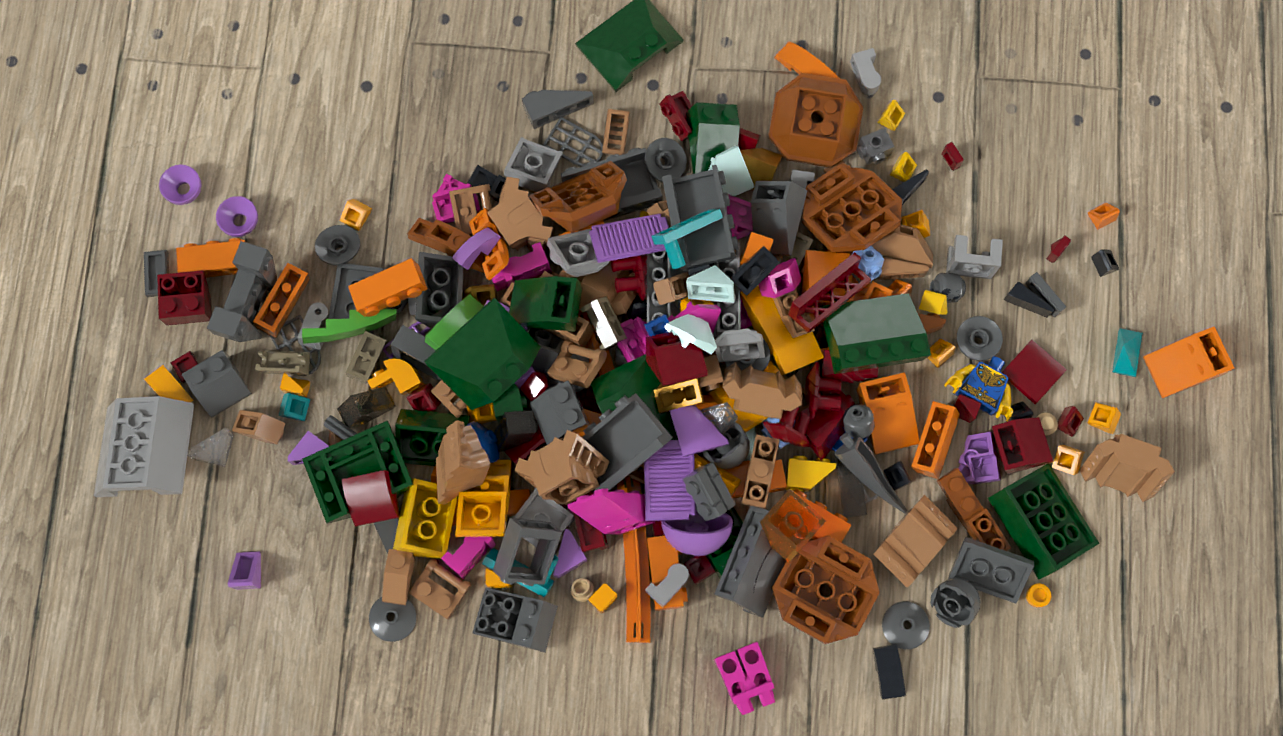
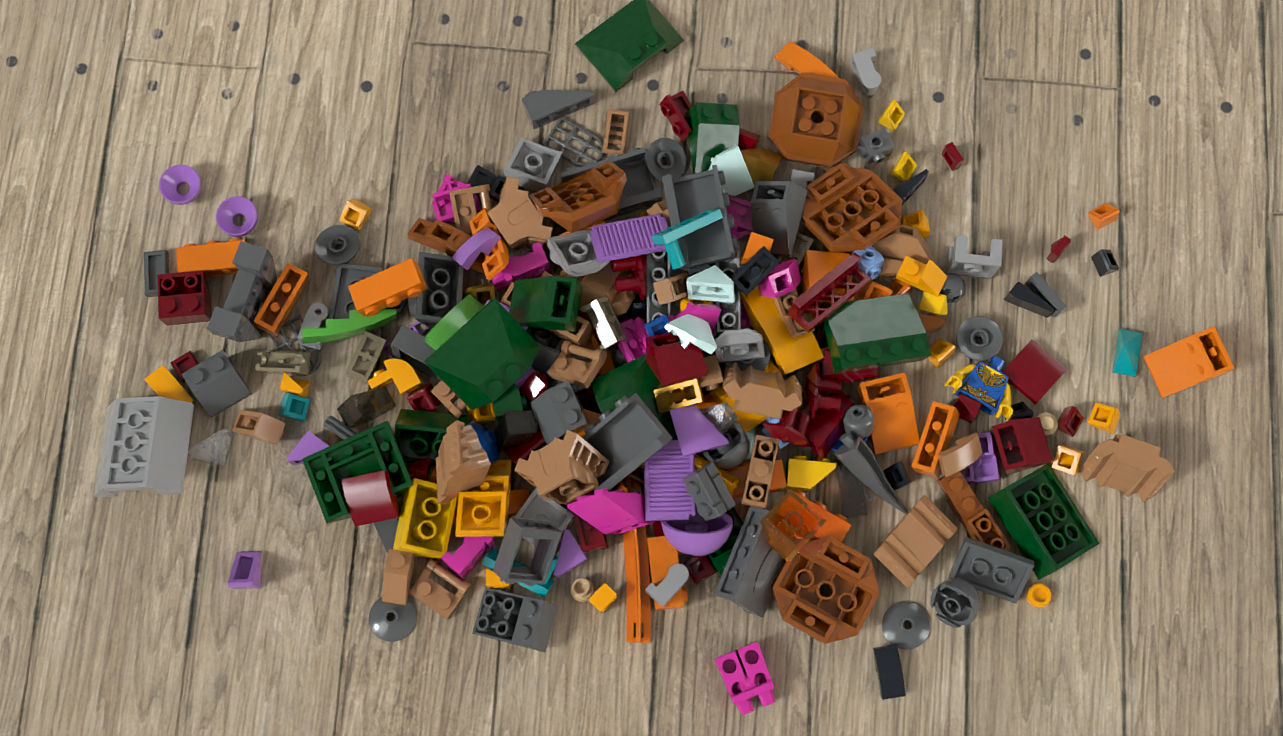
(420, 469): none -> dark red slope
(922, 276): none -> light orange slope
(961, 456): none -> medium nougat slope

